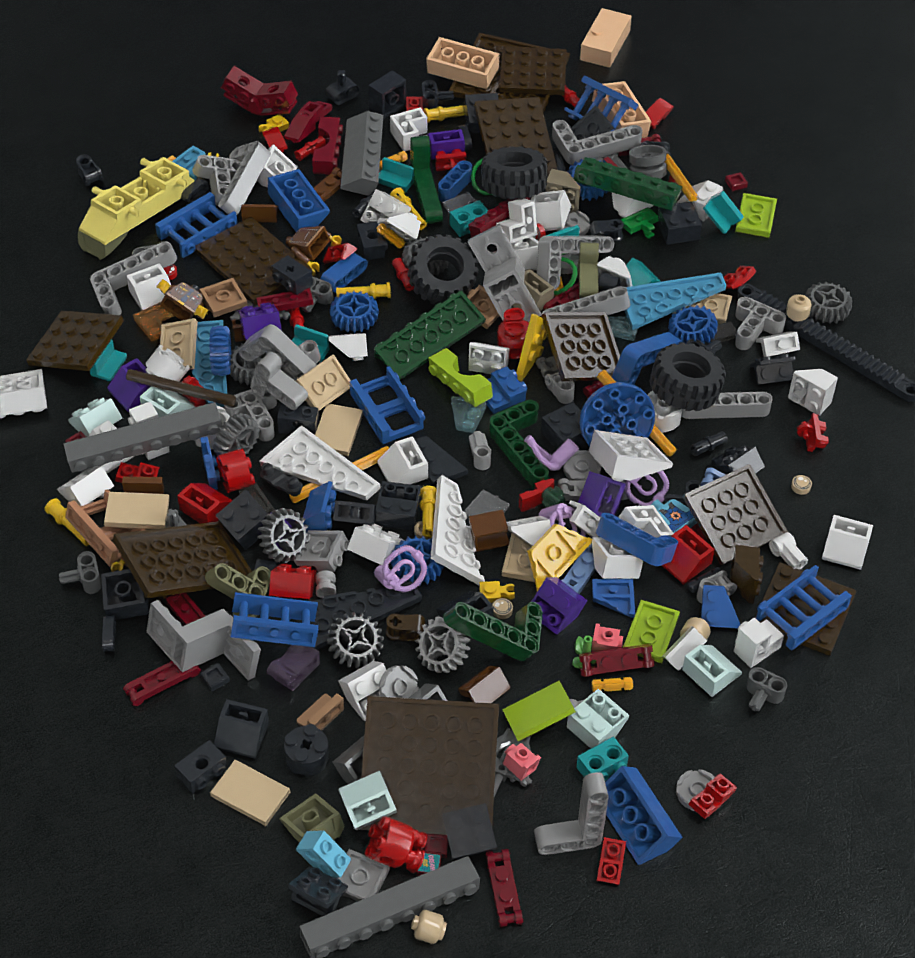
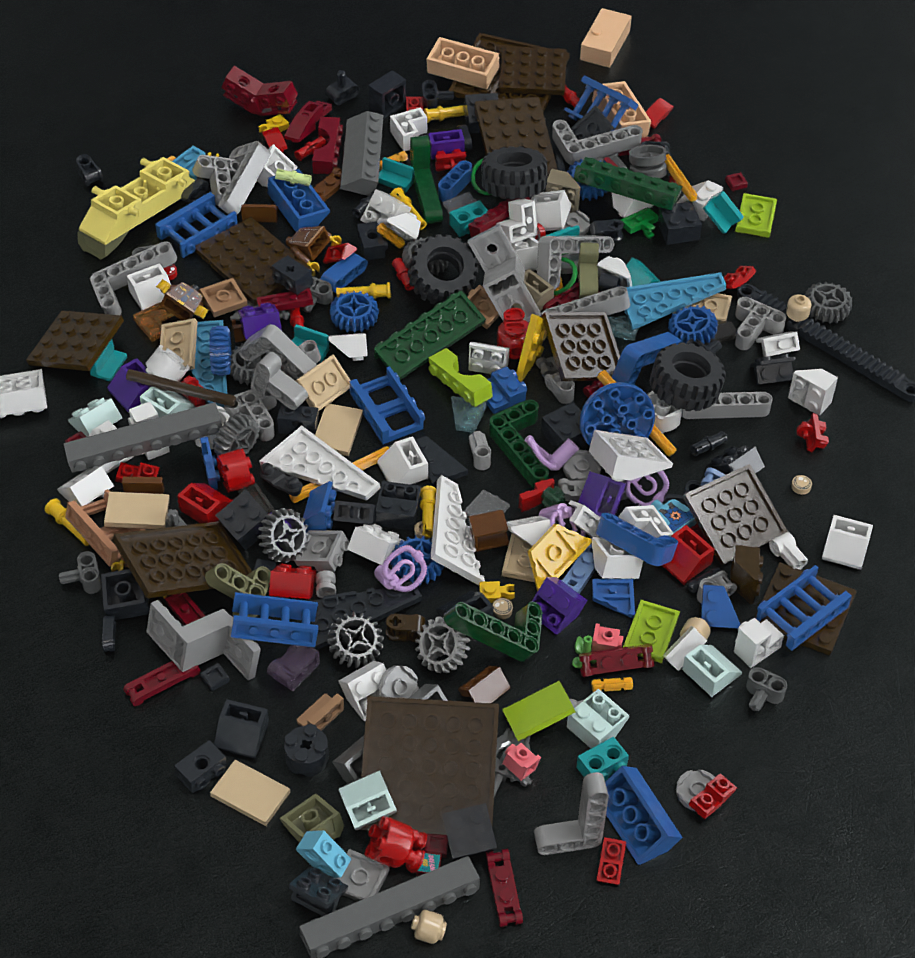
(293, 177): none -> yellowish green pin

